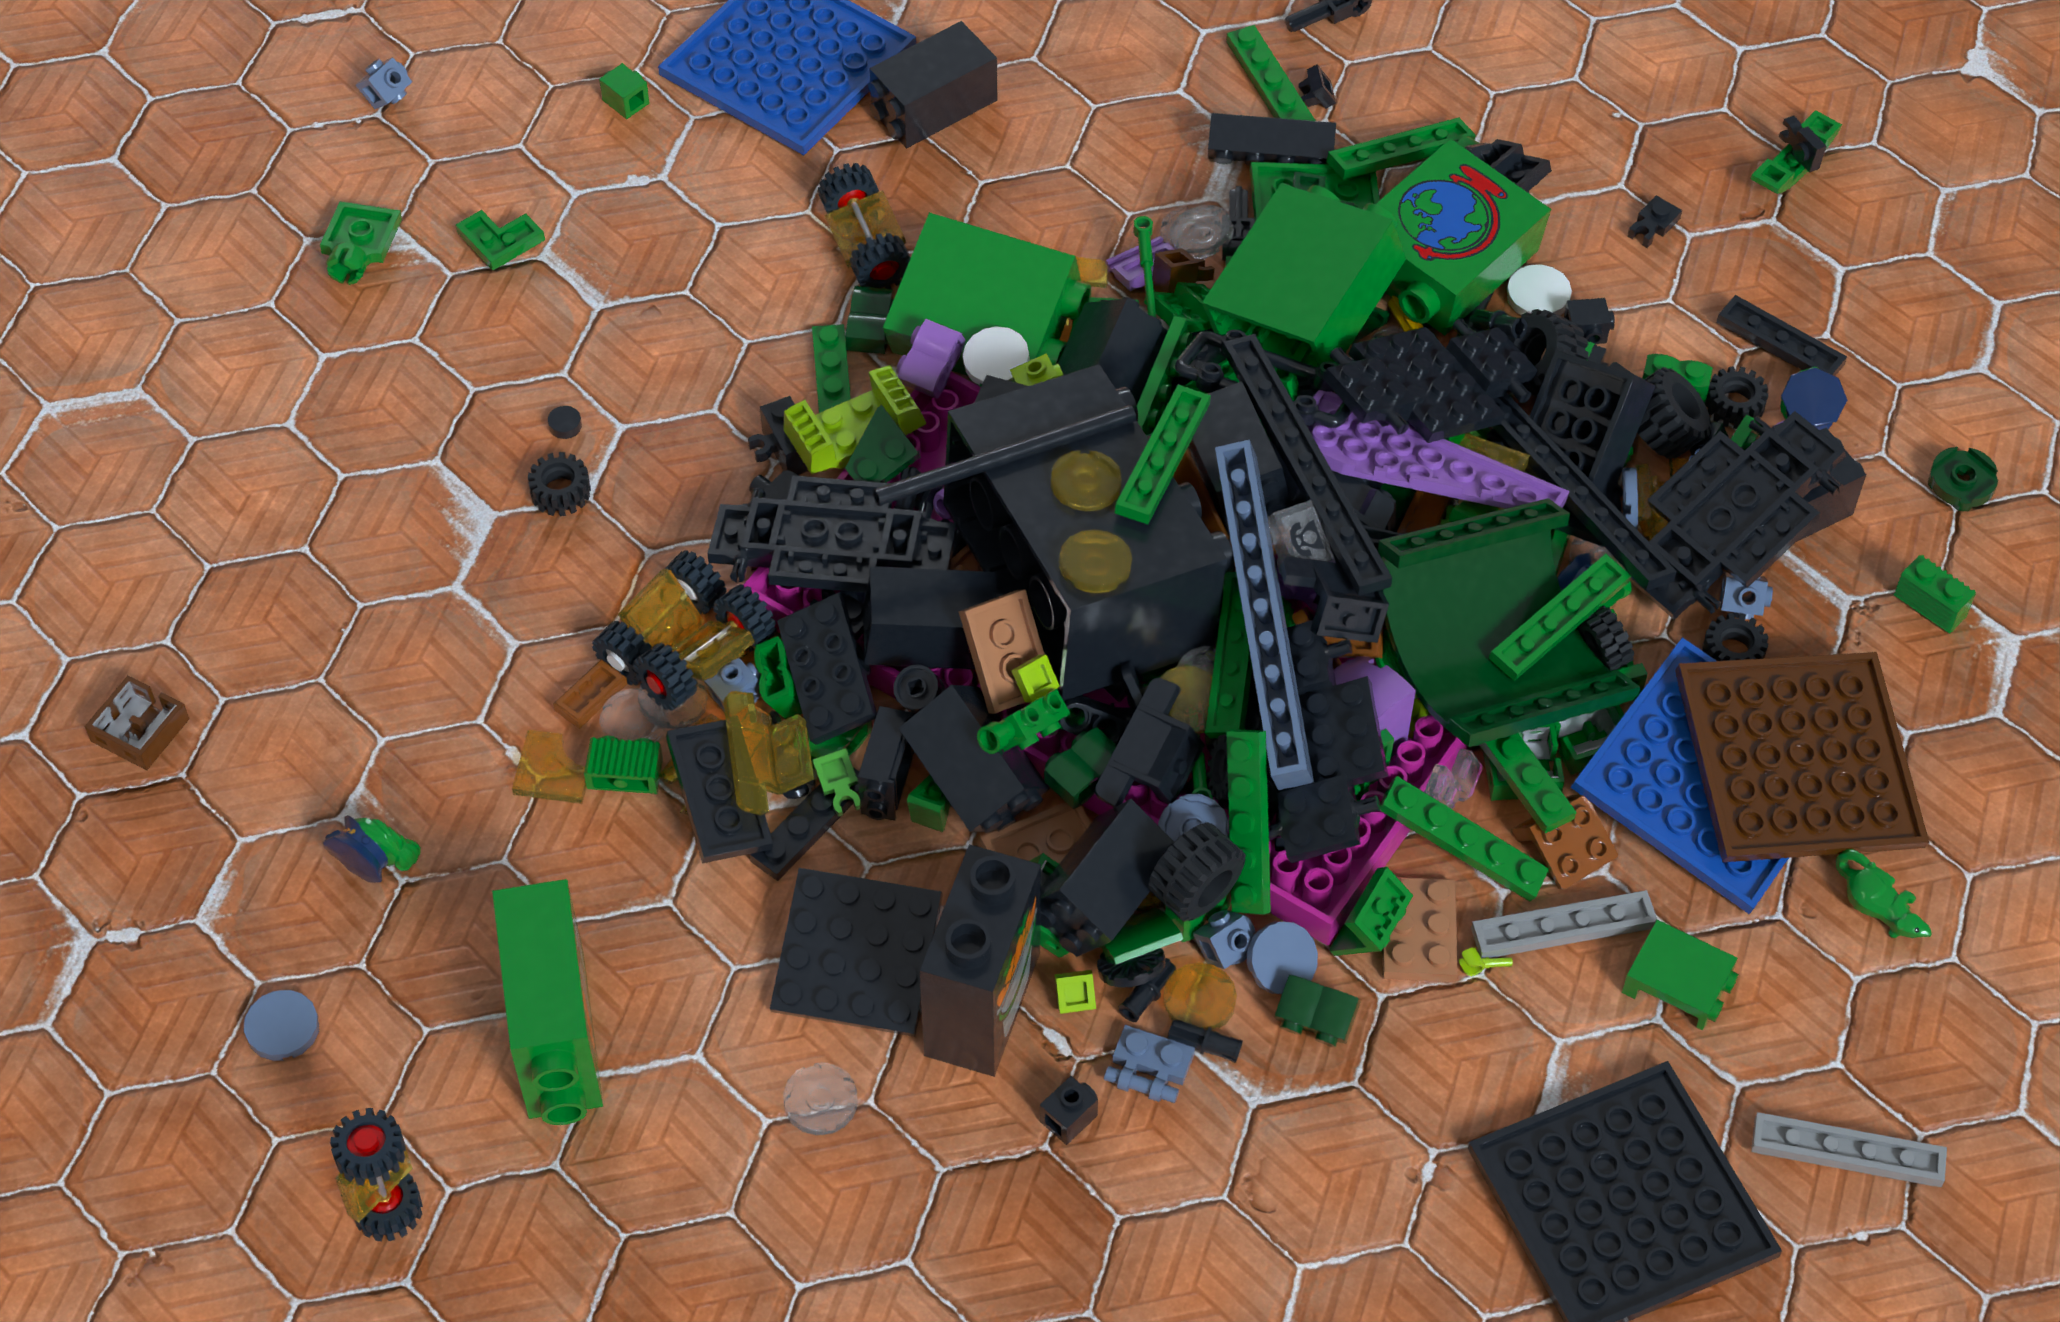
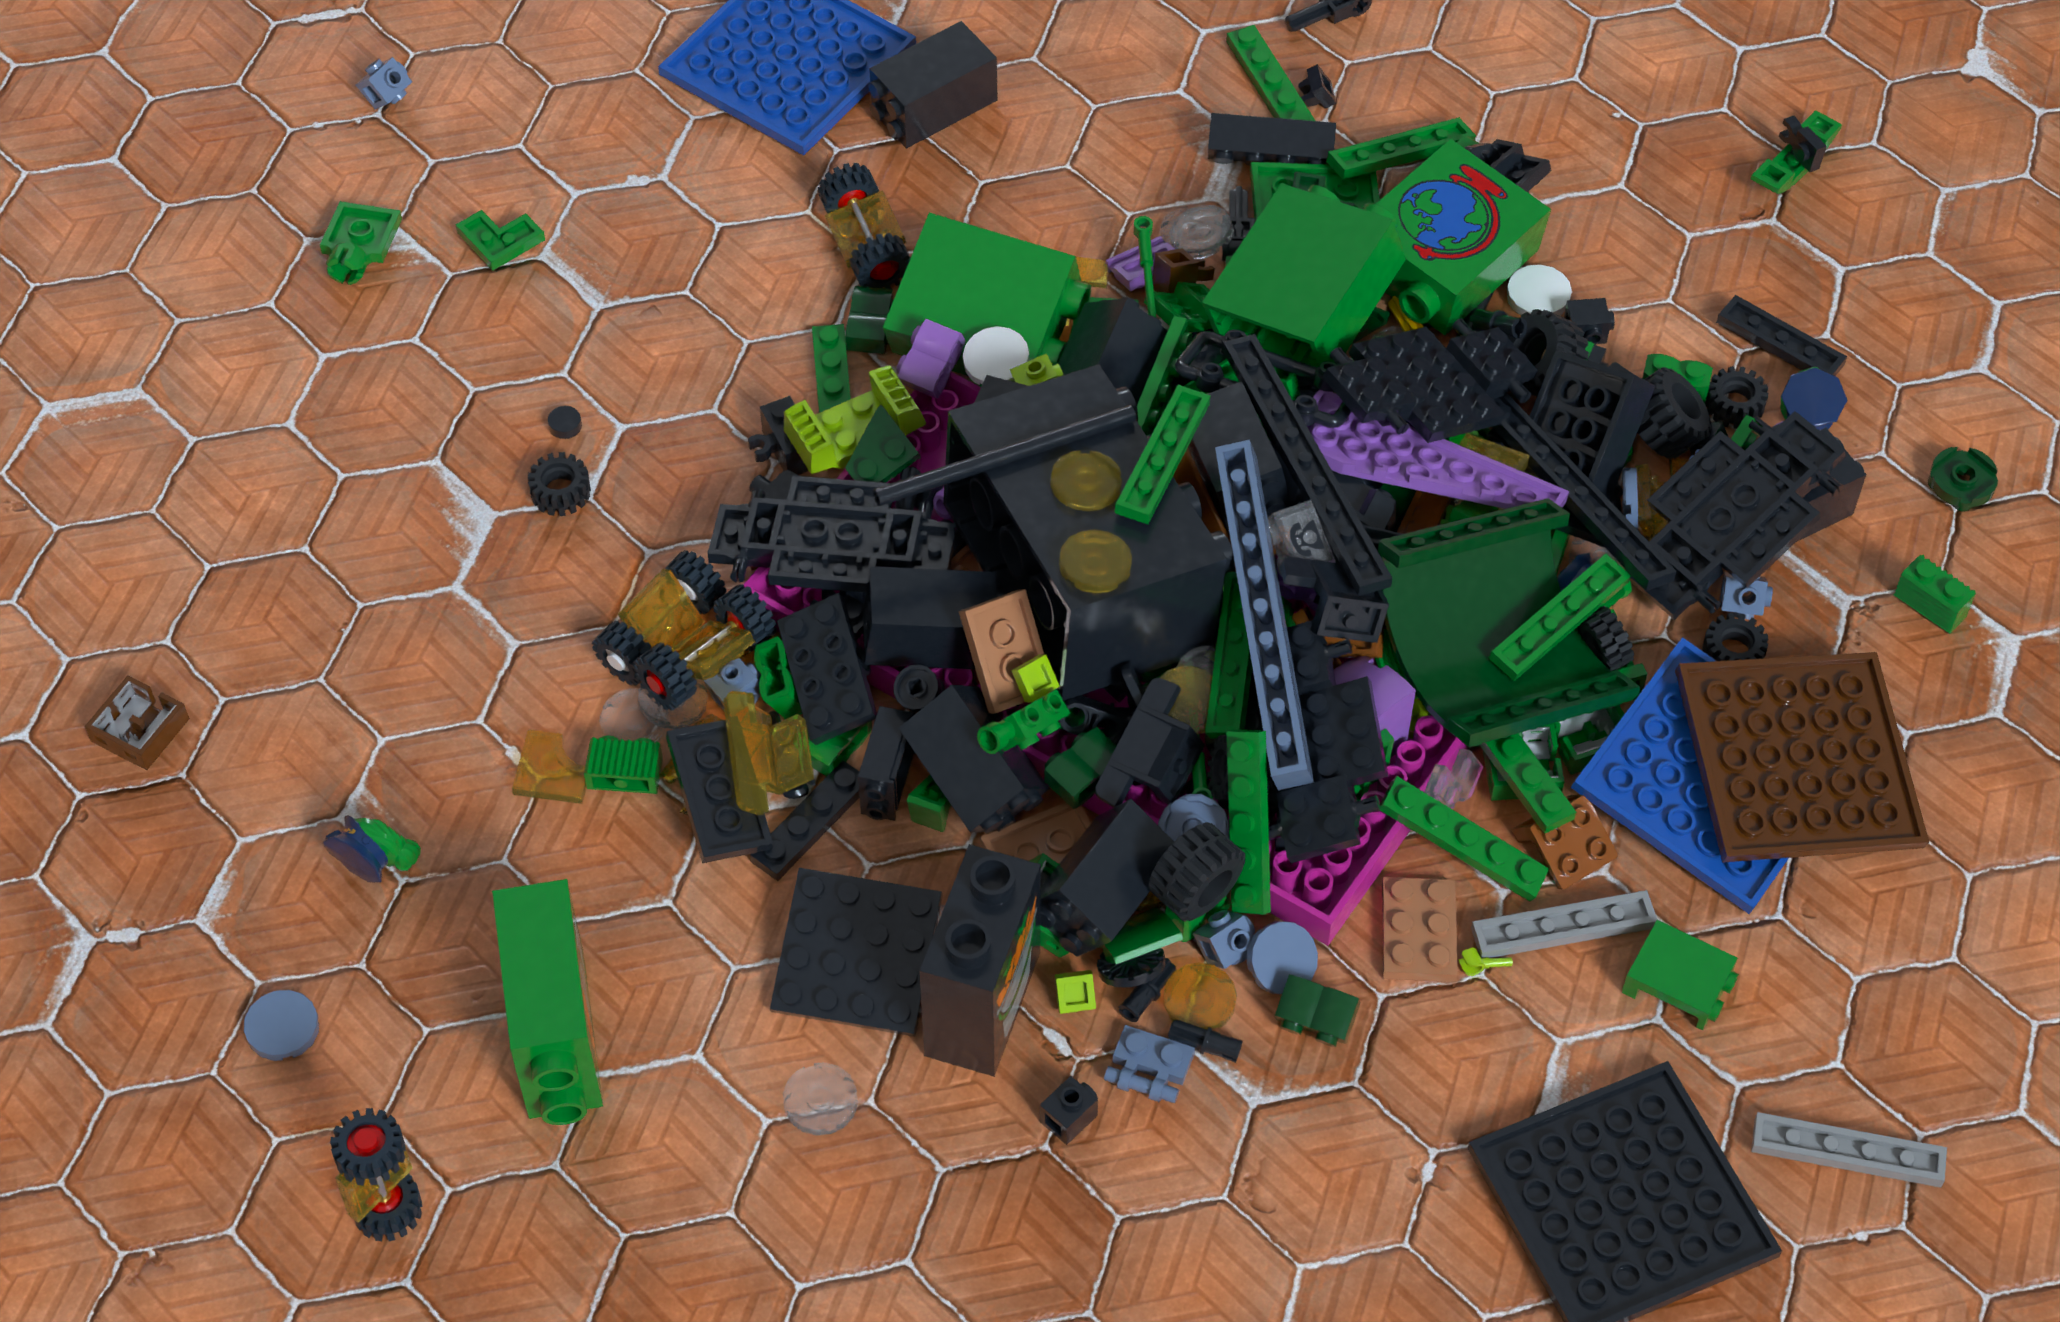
(590, 693): dark orange plate -> none
(624, 90): green brick -> none
(836, 776): bright green plate -> none
(1374, 915): green bracket -> none
(1655, 218): black plate -> none
(1873, 895): green animal -> none

